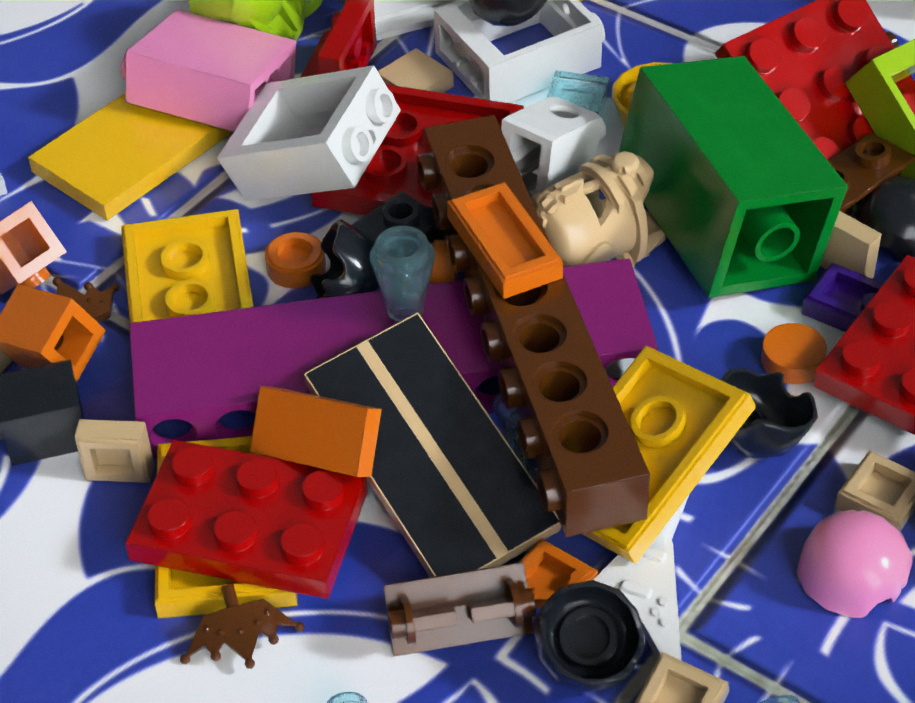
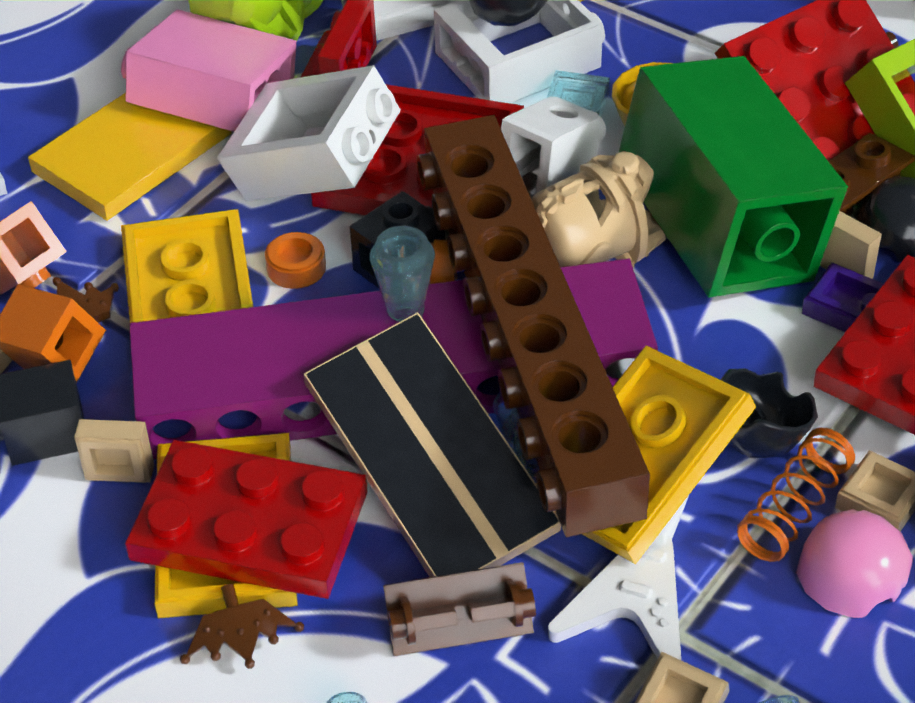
(315, 431): orange tile -> none
(349, 263): black hair -> none
(418, 72): tan tile -> none
(504, 240): orange tile -> none
(551, 568): orange tile -> none
(589, 636): black hair -> none
(742, 530): none -> orange piece
(794, 352): orange tile -> none

